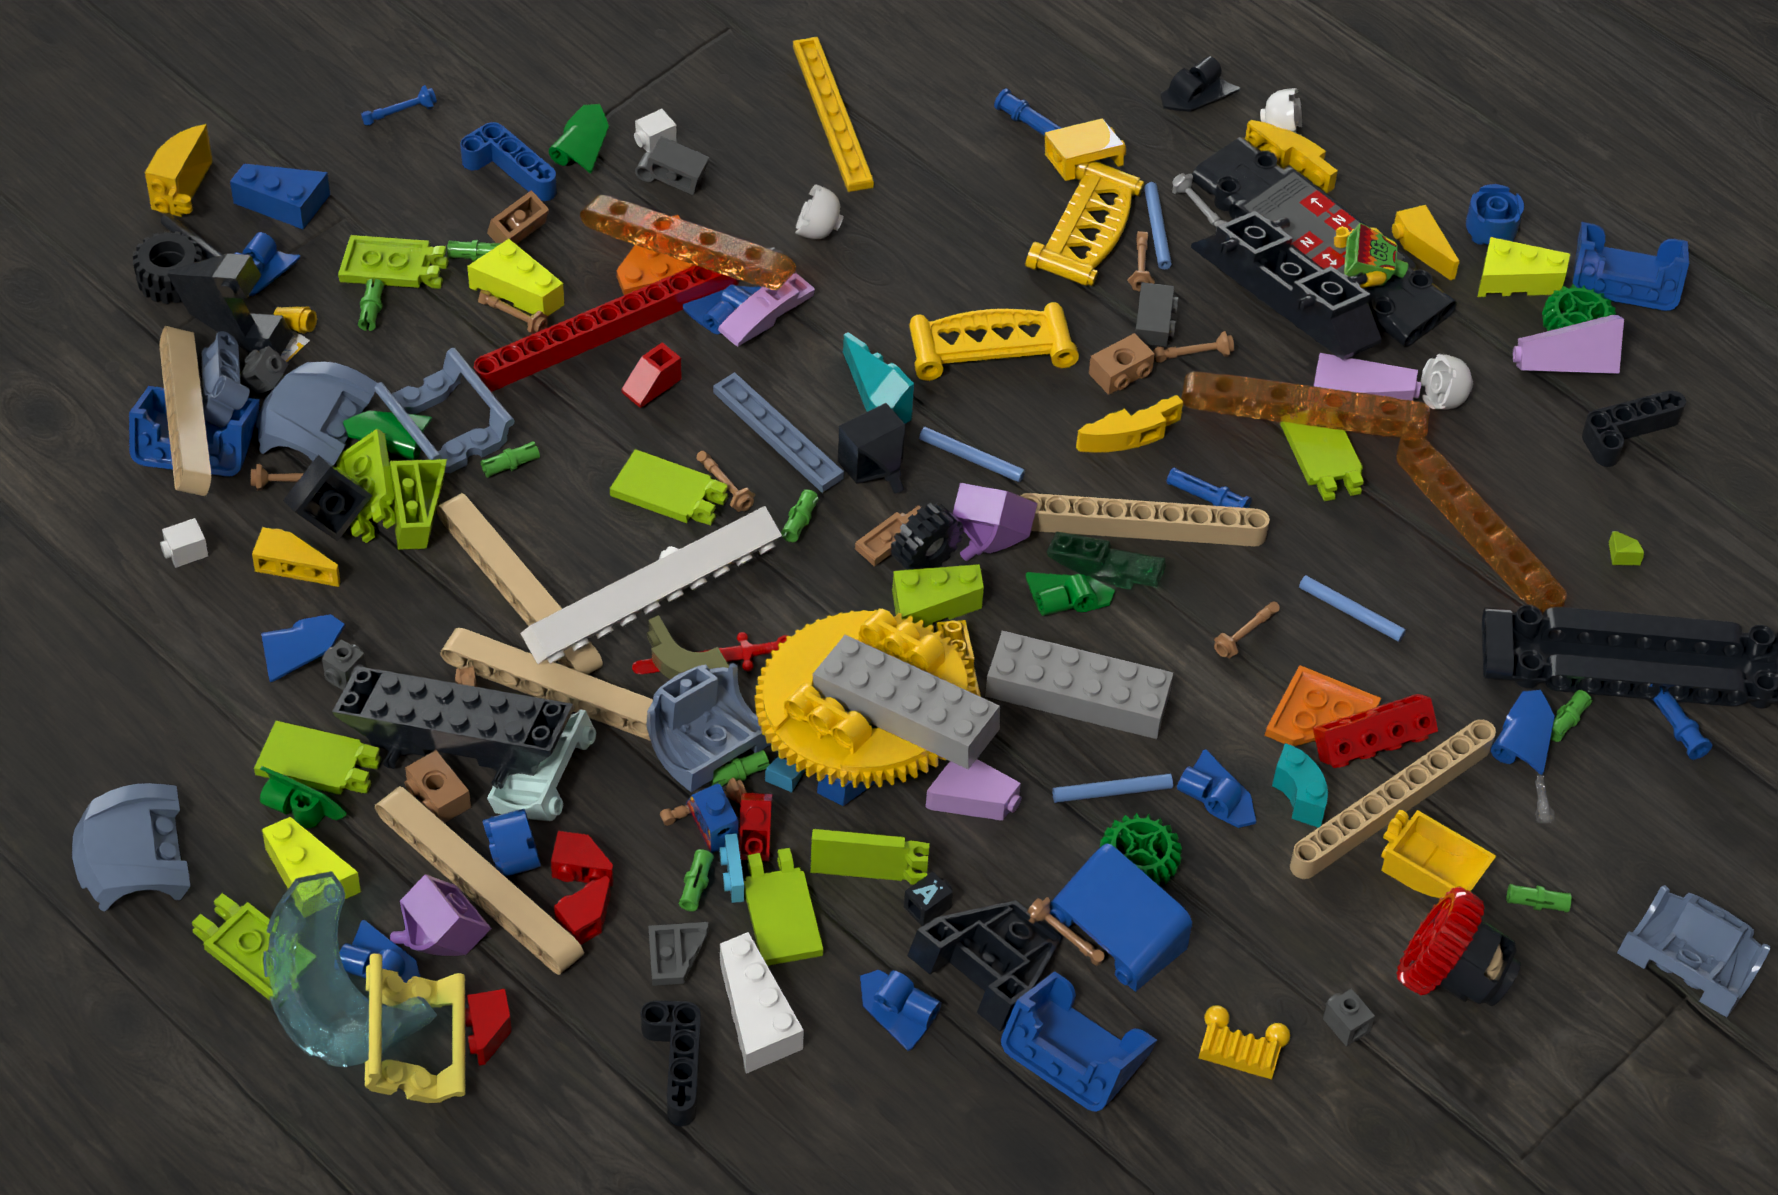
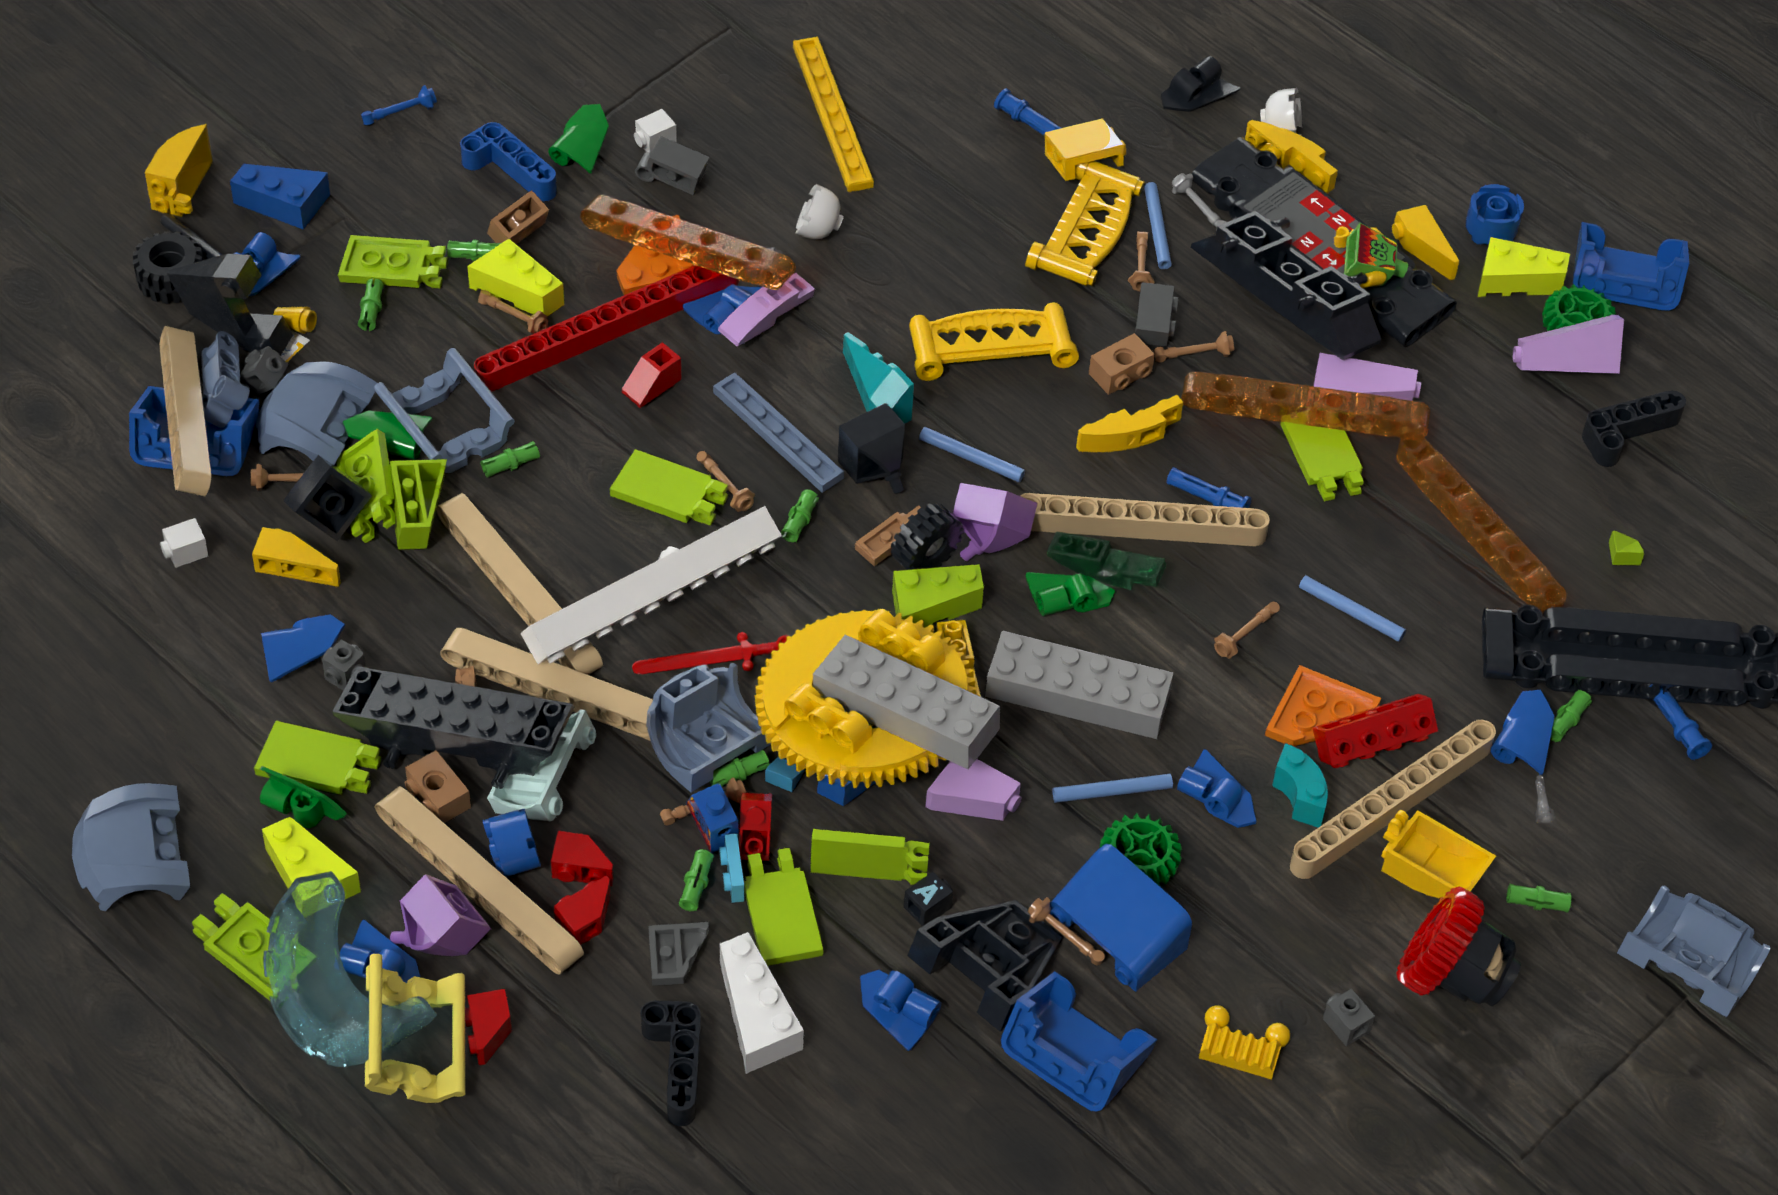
(673, 659): olive arch -> none
(1446, 382): white cylinder -> none

